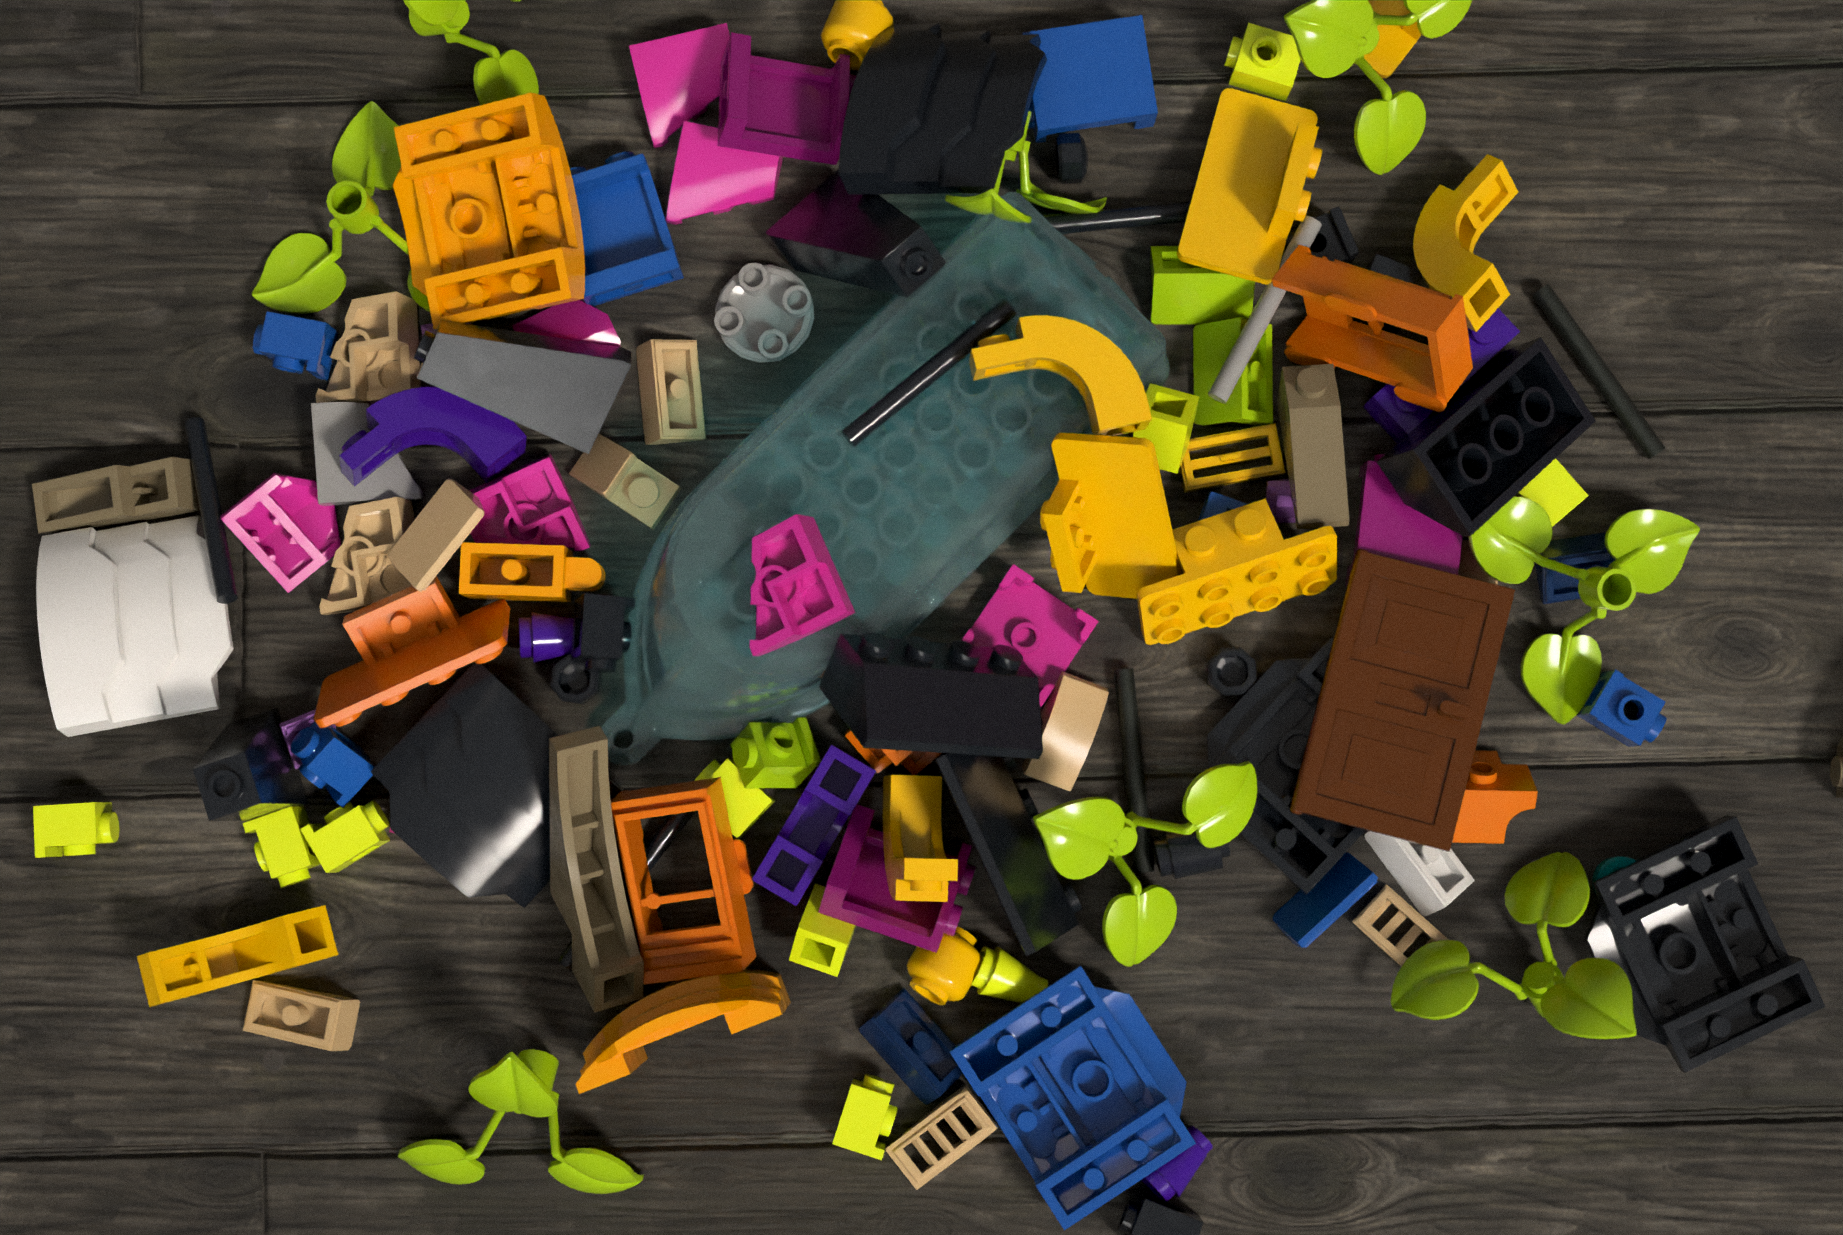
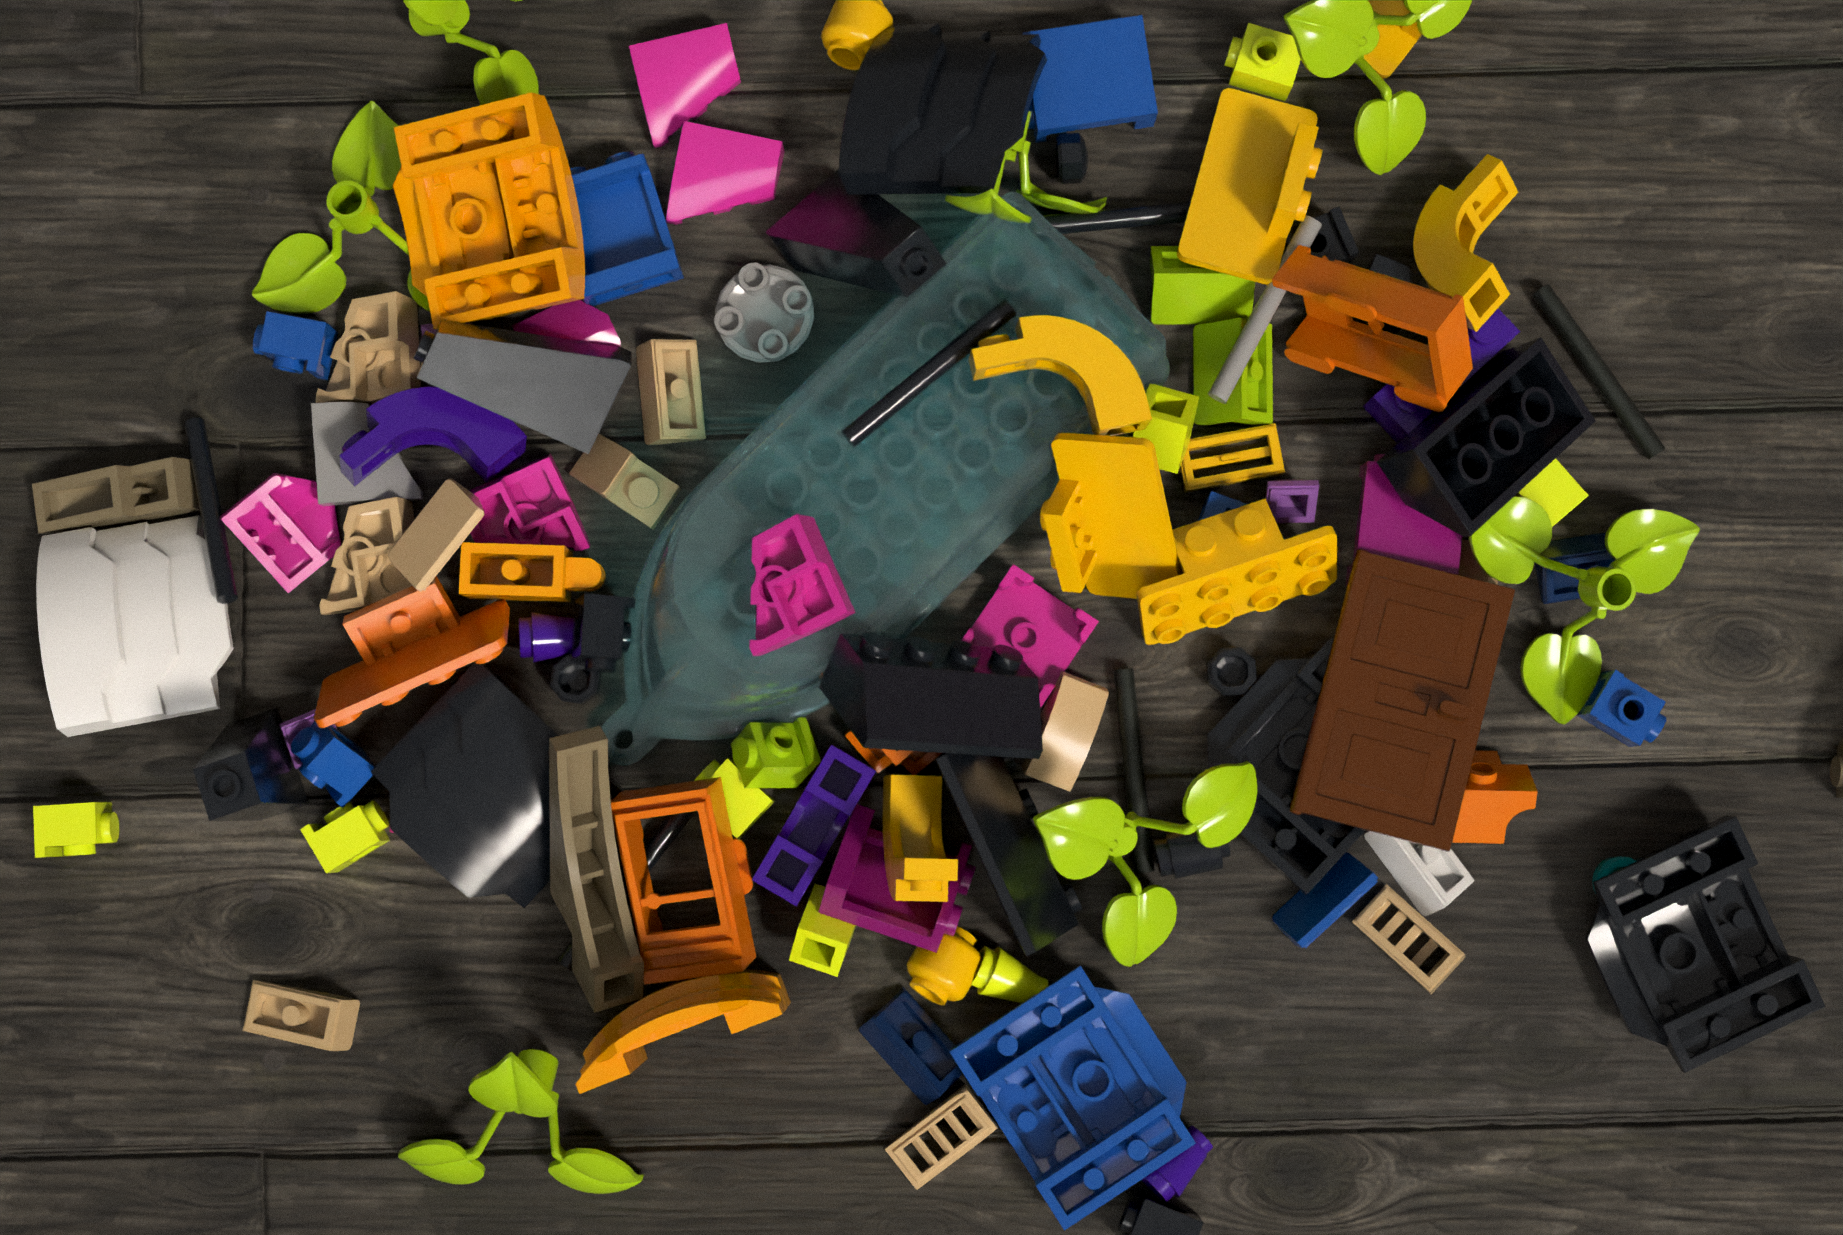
(237, 956): yellow arch -> none
(282, 845): neon yellow brick -> none
(782, 104): magenta panel -> none
(866, 1116): neon yellow brick -> none
(1313, 445): dark tan slope -> none
(1586, 1003): lime plant -> none

